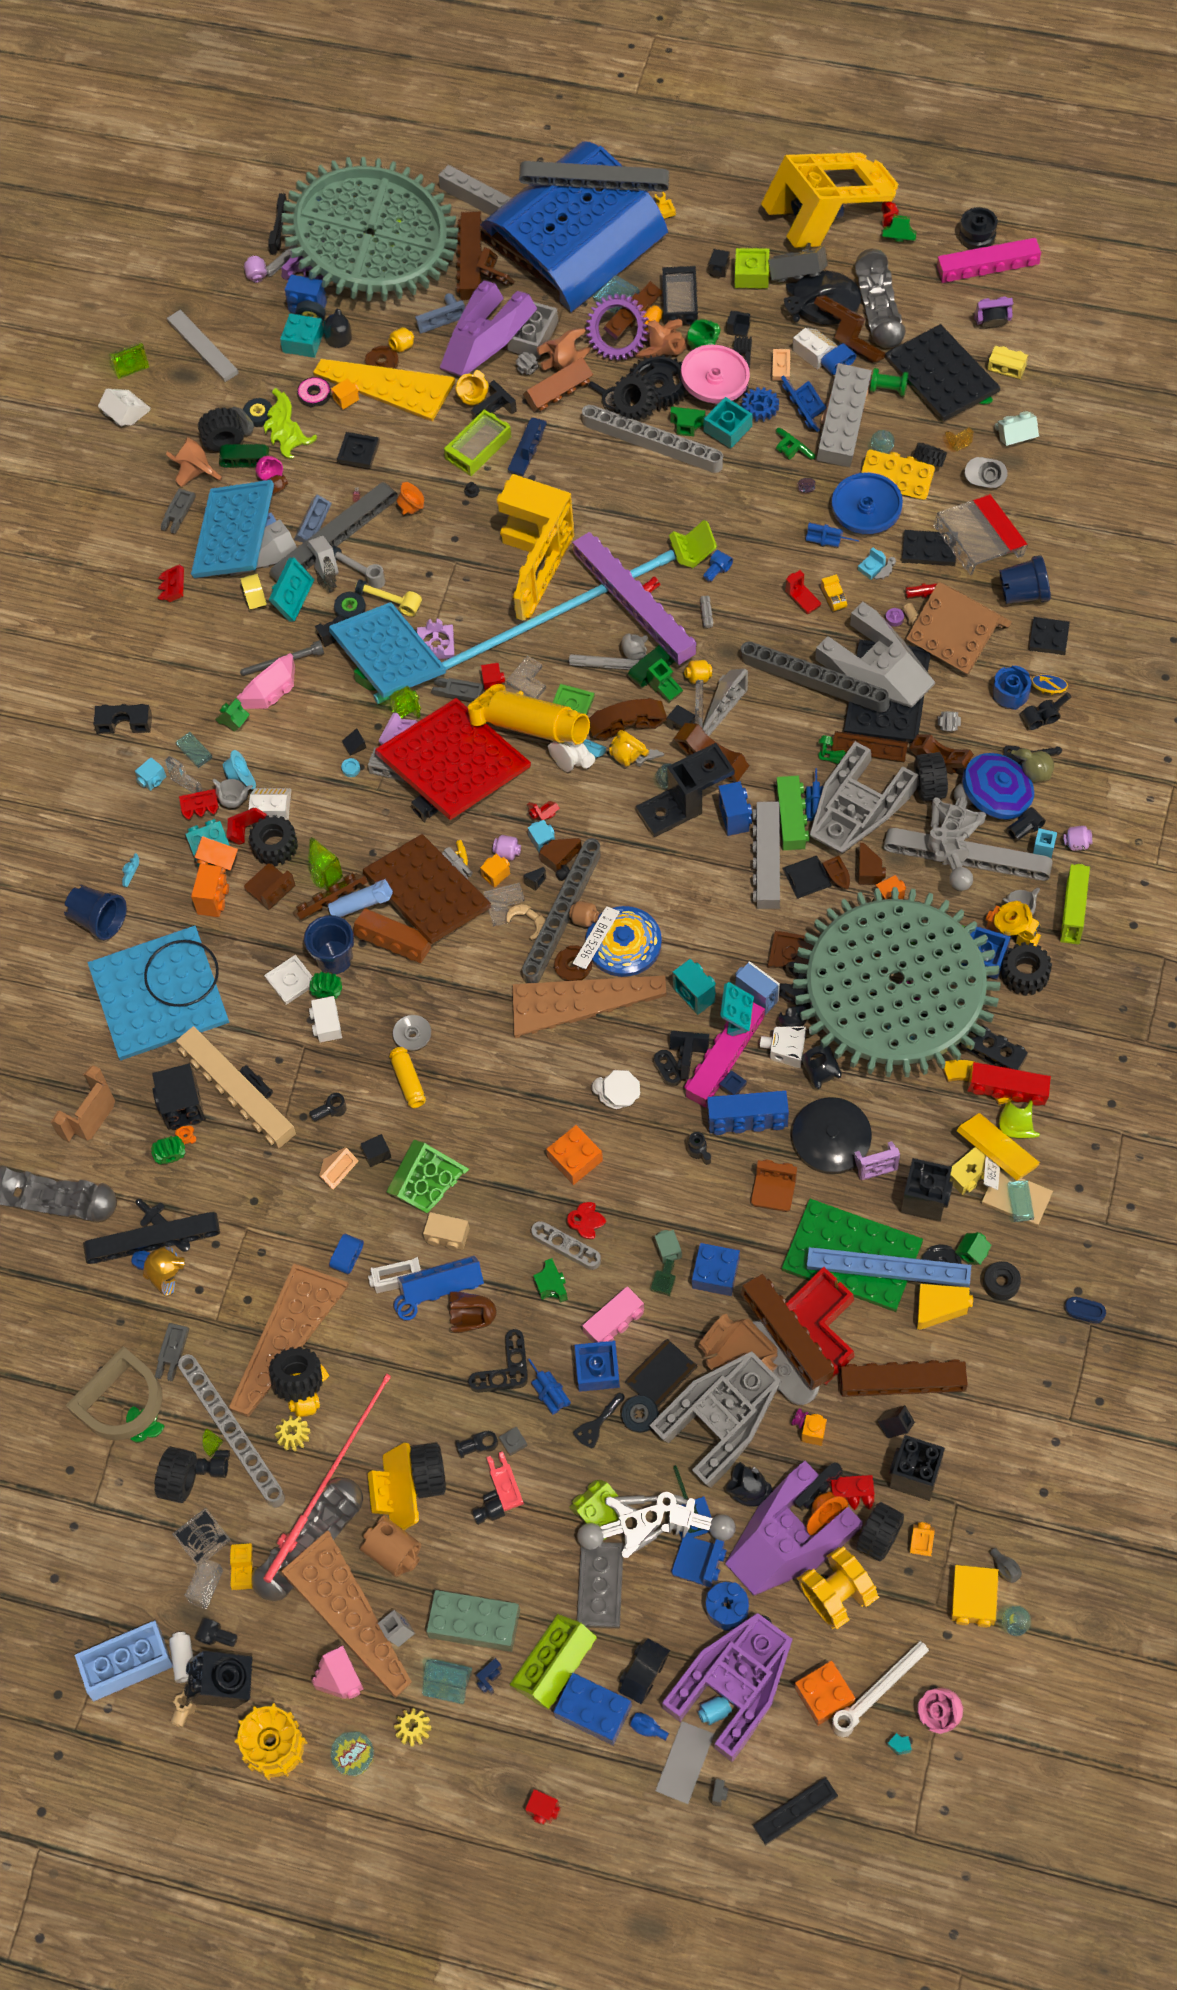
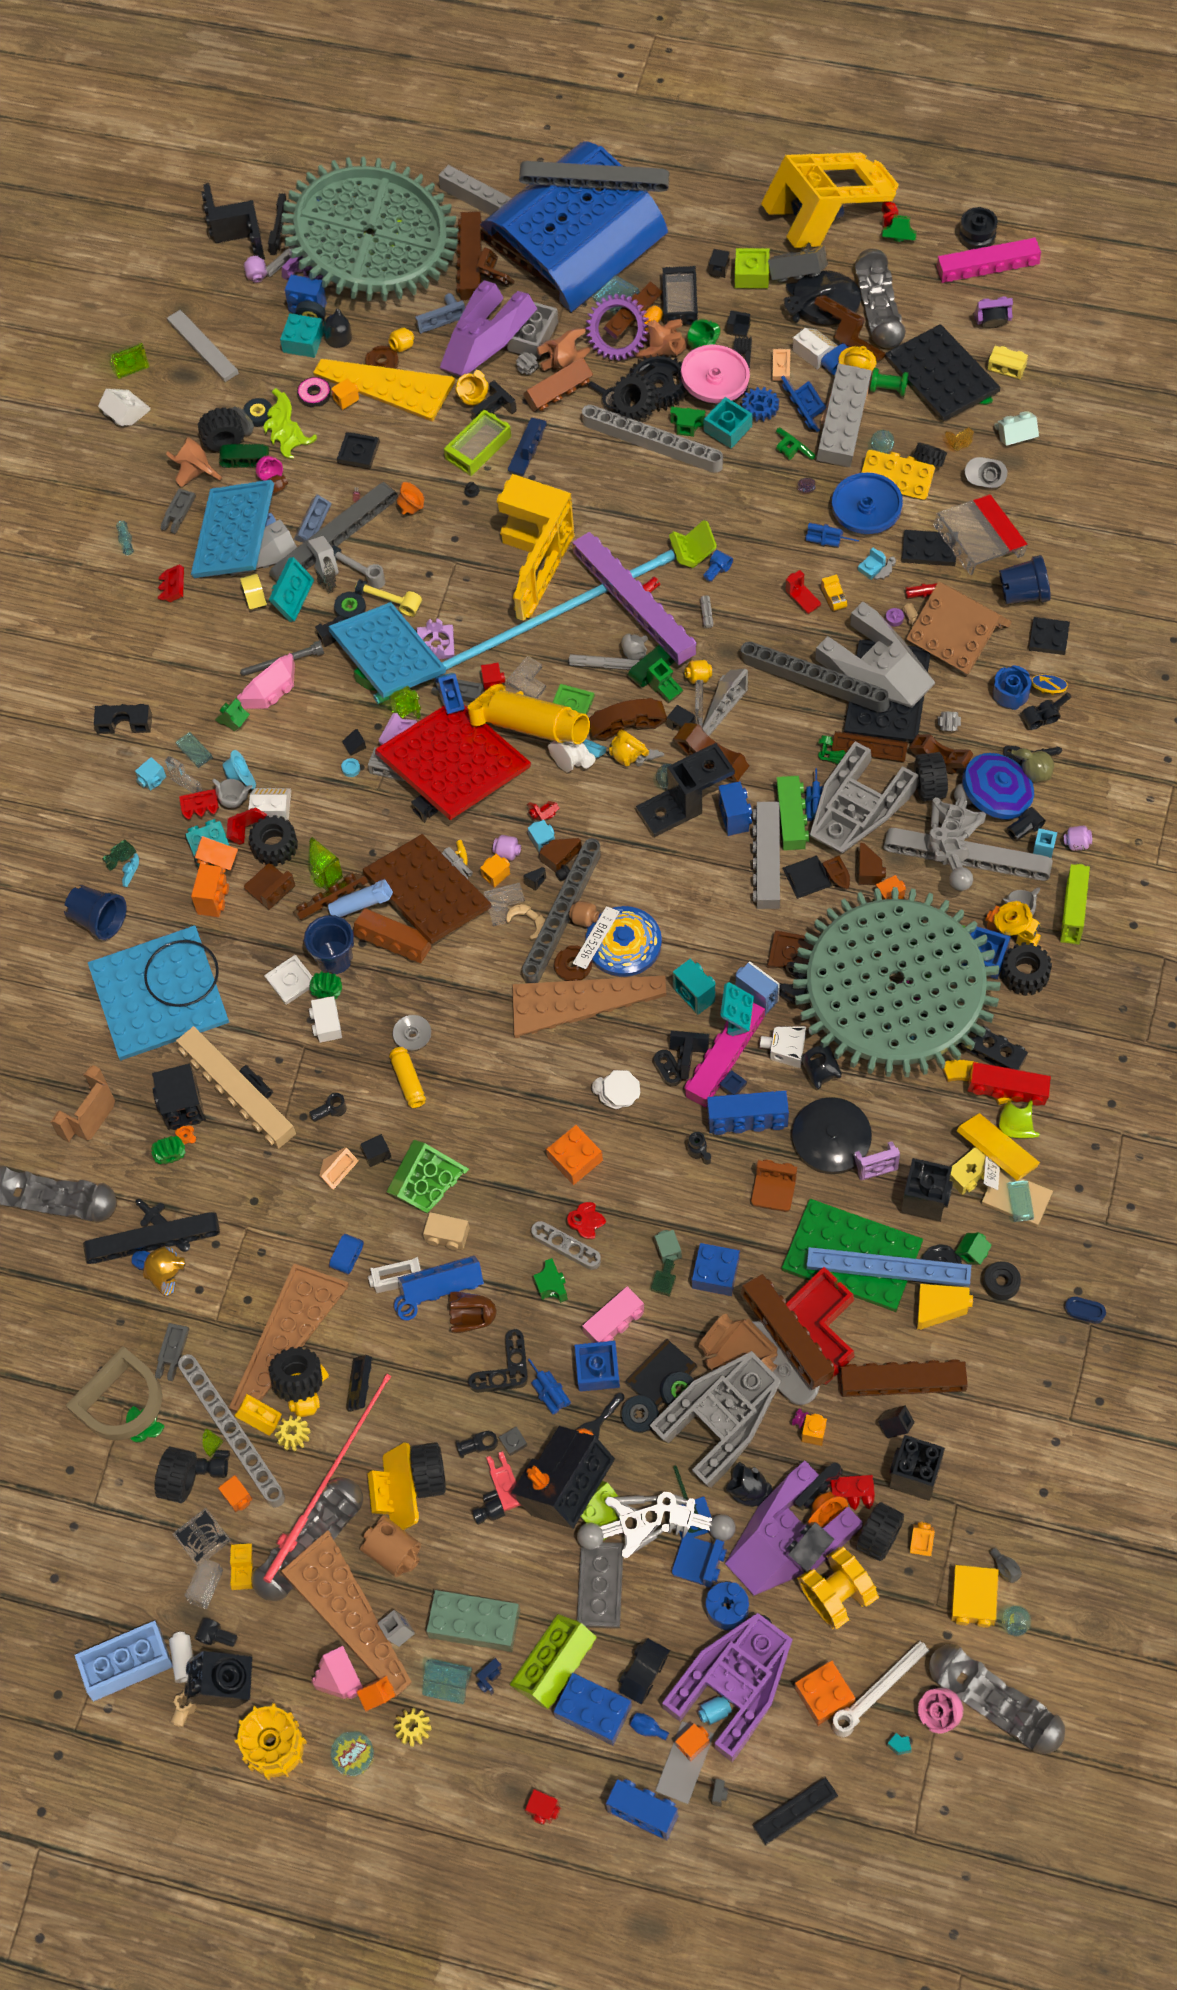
(119, 853): none -> clear green plate
(124, 538): none -> clear light blue pin
(232, 221): none -> black bracket
(235, 1494): none -> orange brick
(258, 1415): none -> yellow slope
(358, 1383): none -> black hinge
(376, 1693): none -> orange brick
(449, 692): none -> blue slope
(564, 1477): none -> black piece
(642, 1809): none -> blue brick
(665, 206): yellow plate -> none
(670, 1381): none -> black bush
(693, 1741): none -> orange brick
(792, 1017): black hair -> none
(808, 1546): none -> black brick
(858, 357): none -> yellow helmet
(1003, 1705): none -> flat silver piece

